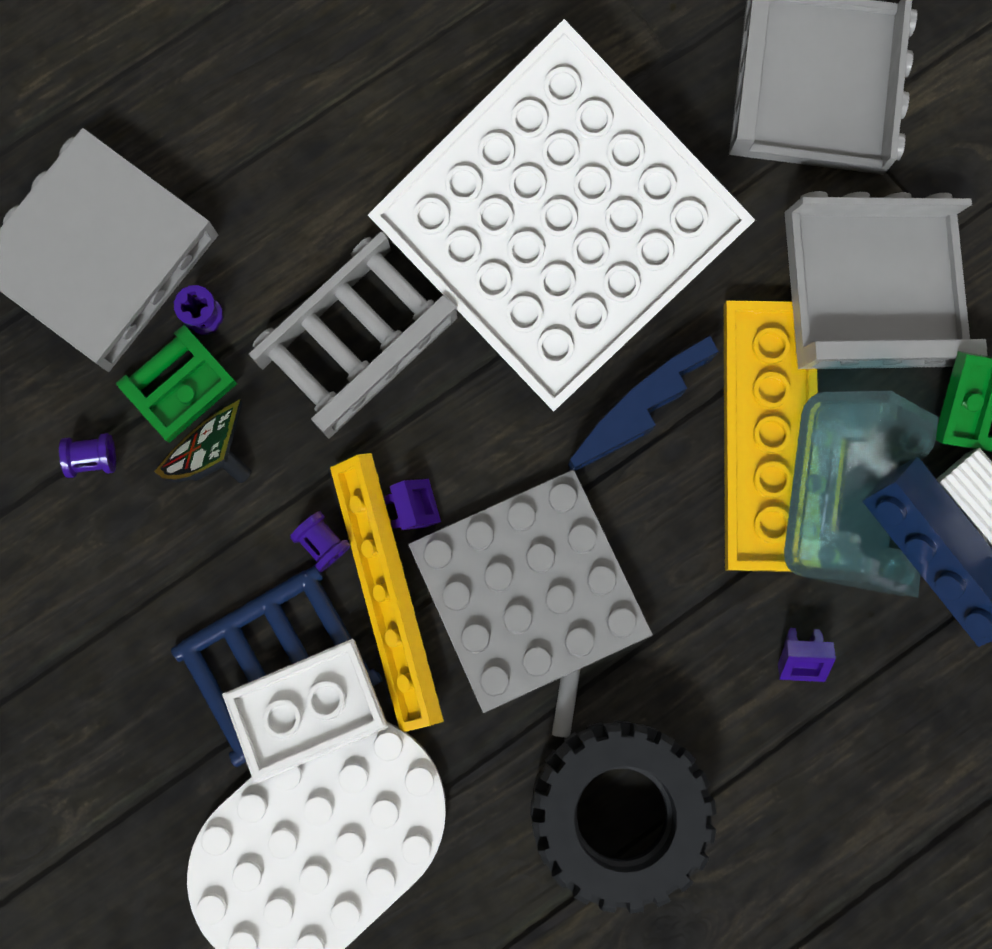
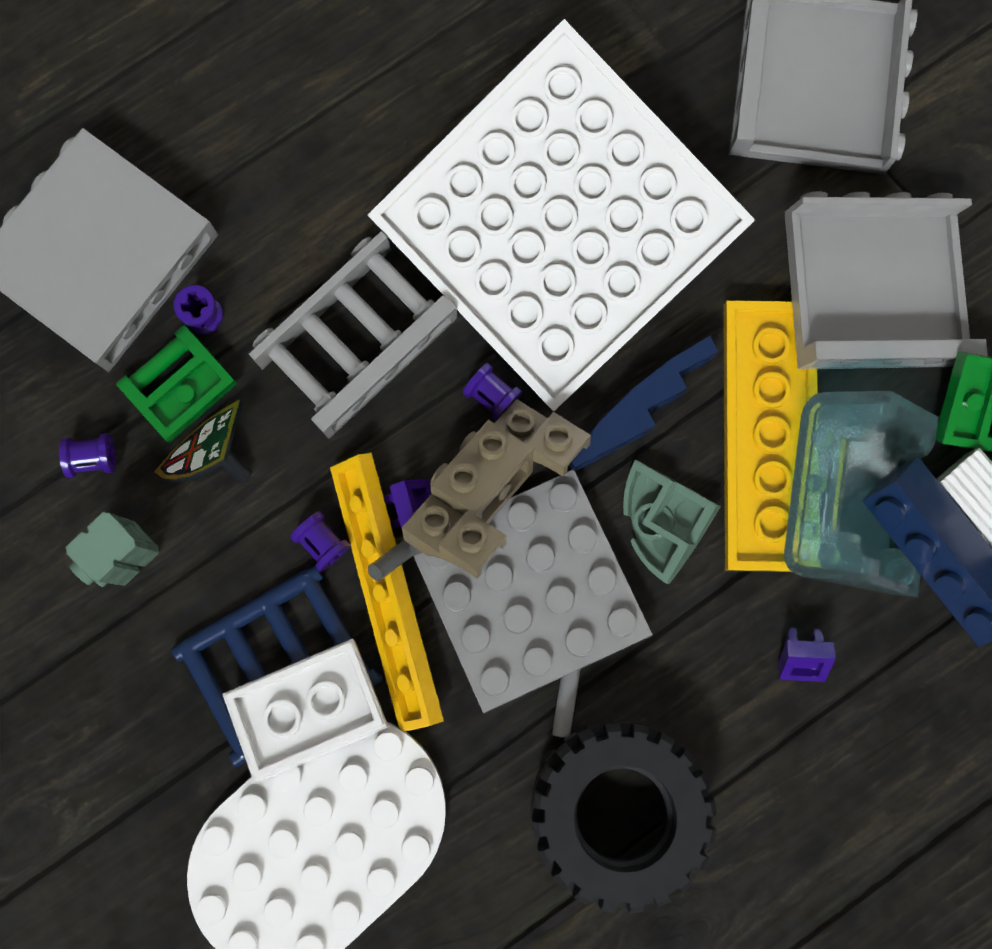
(110, 551): none -> sand green brick
(392, 559): none -> dark grey bar
(482, 480): none -> dark tan bracket
(491, 391): none -> dark purple bush
(665, 519): none -> sand green brick

